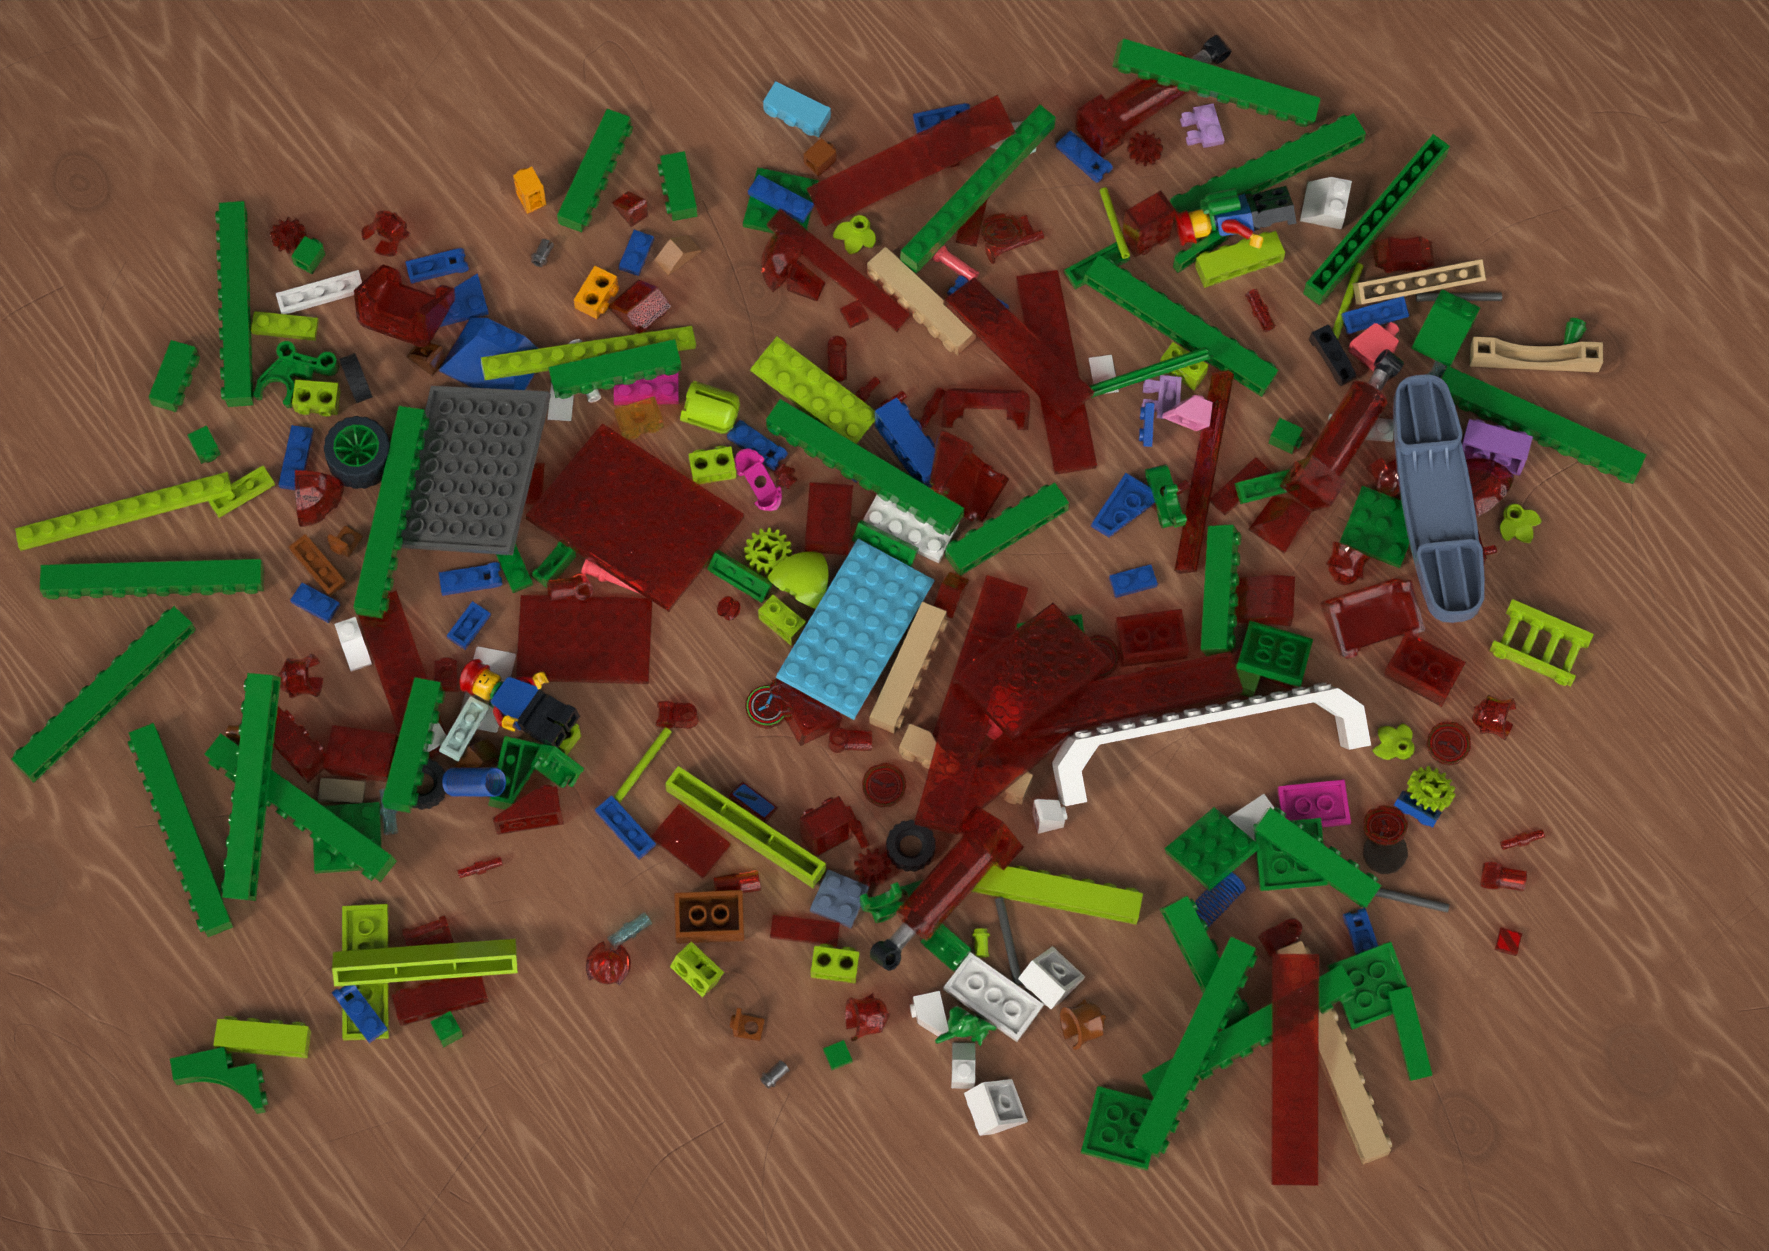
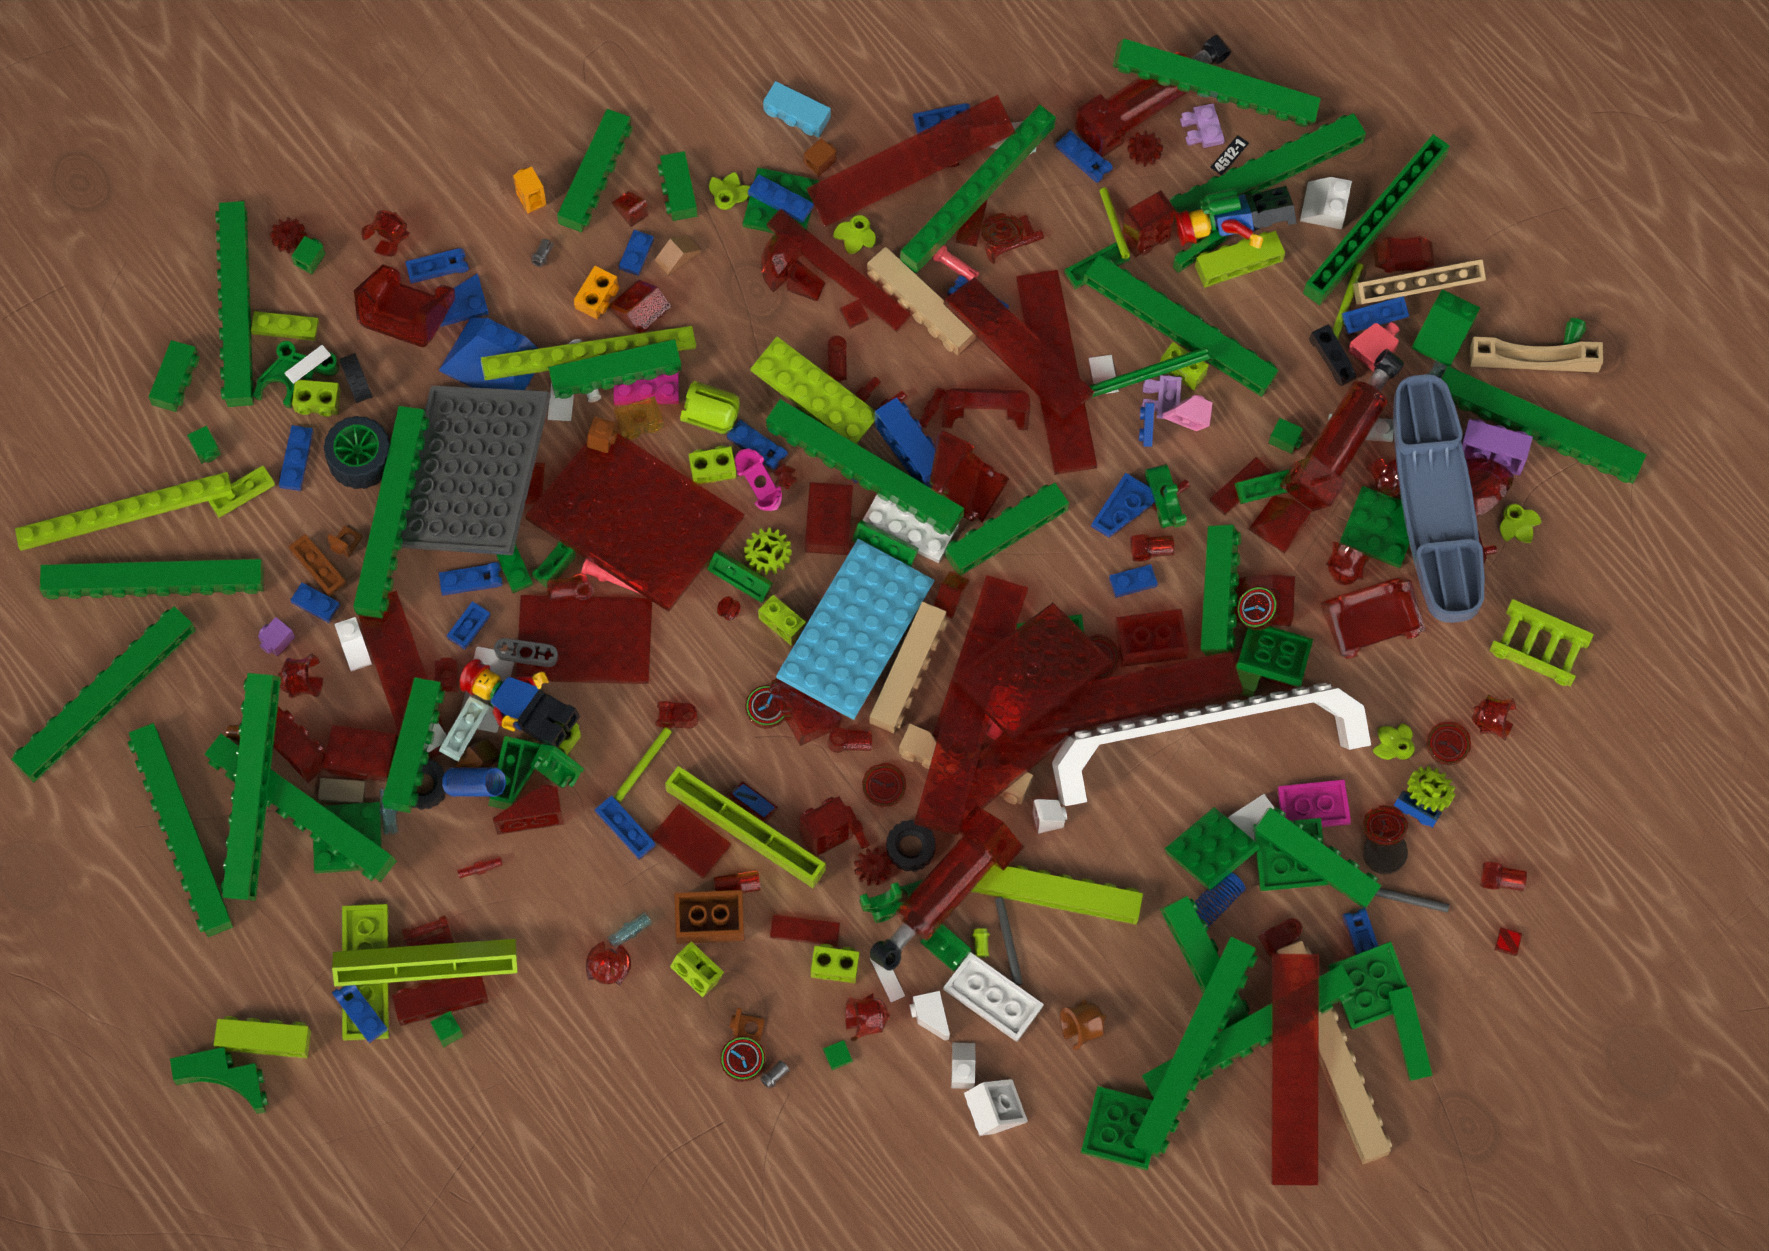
(275, 637): none -> medium lavender brick
(307, 364): none -> white sticker
(316, 496): clear red brick -> none
(318, 292): white plate -> none
(428, 358): reddish brown slope -> none
(543, 648): none -> dark grey beam
(601, 434): none -> dark orange brick
(729, 189): none -> lime plate
(742, 1059): none -> tile
(802, 576): lime brick -> none
(838, 899): sand blue plate -> none
(889, 982): none -> white sticker
(964, 1024): green animal -> none
(1051, 977): white slope -> none
(1146, 547): none -> clear red piece
(1204, 474): clear red plate -> none
(1229, 155): none -> black sticker
(1258, 608): none -> tile
(1260, 310): clear red pin -> none
(1424, 669): clear red brick -> none
(1479, 296): dark grey piece -> none
(1522, 839): clear red bar -> none

